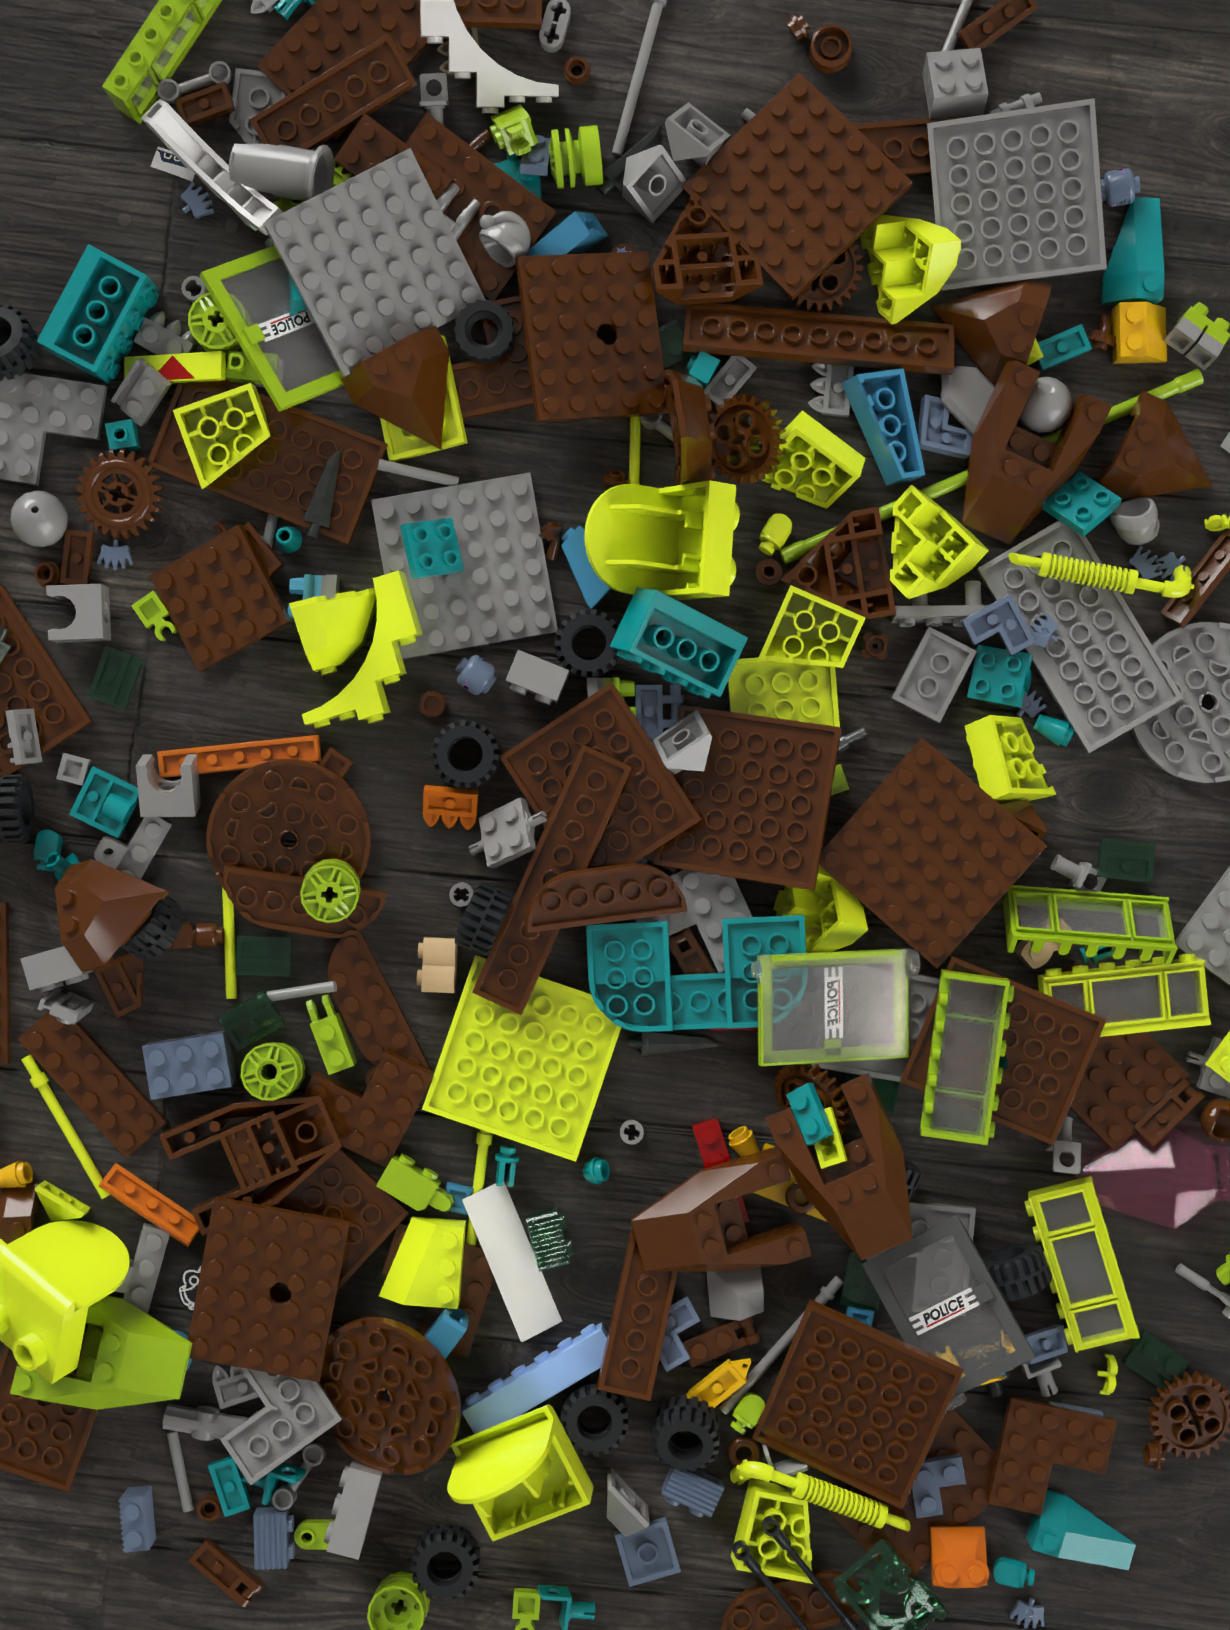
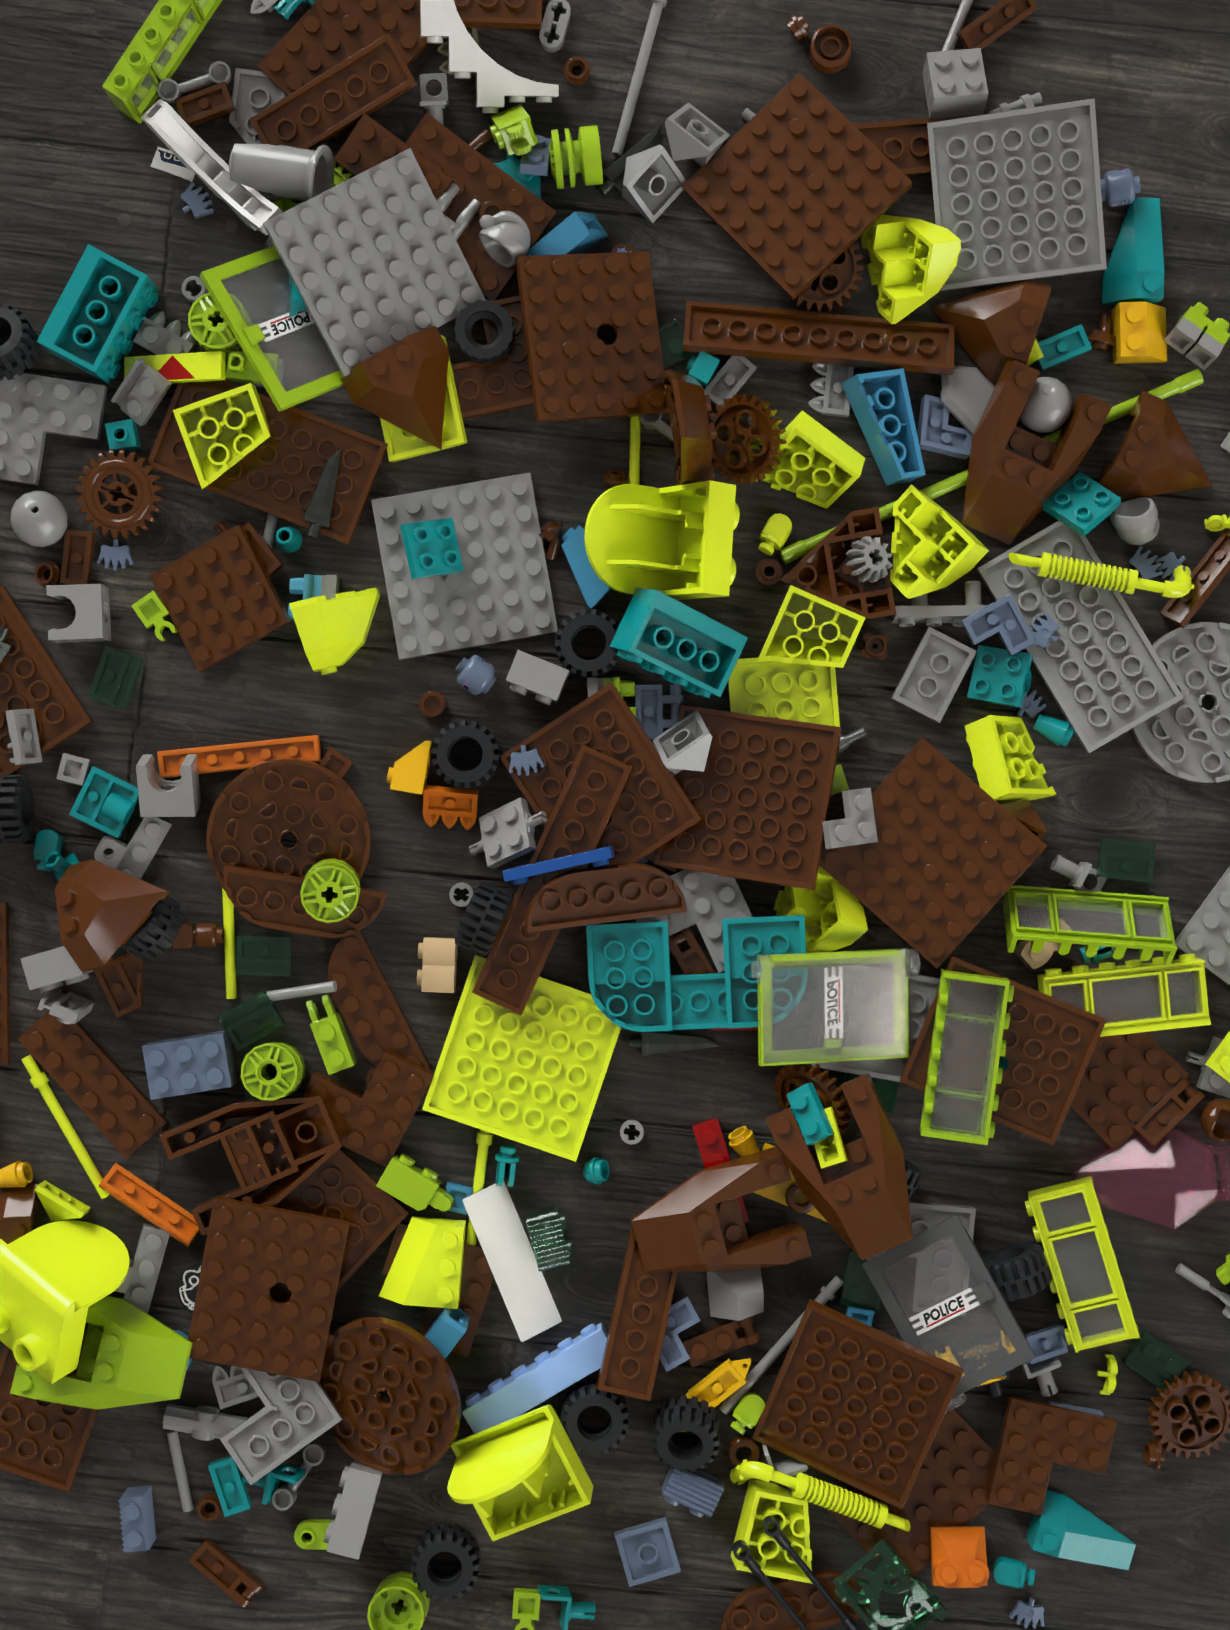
(272, 1538): sand blue brick -> none
(365, 693): neon yellow arch -> none
(411, 770): none -> yellow slope
(418, 473): light grey bar -> none
(521, 874): none -> blue plate
(525, 759): none -> sand blue piece
(624, 1506): light grey slope -> none
(704, 261): reddish brown wedge -> none
(858, 824): none -> light grey plate
(869, 559): none -> light grey gear
(934, 1474): sand blue plate -> none
(1065, 1145): light grey bracket -> none

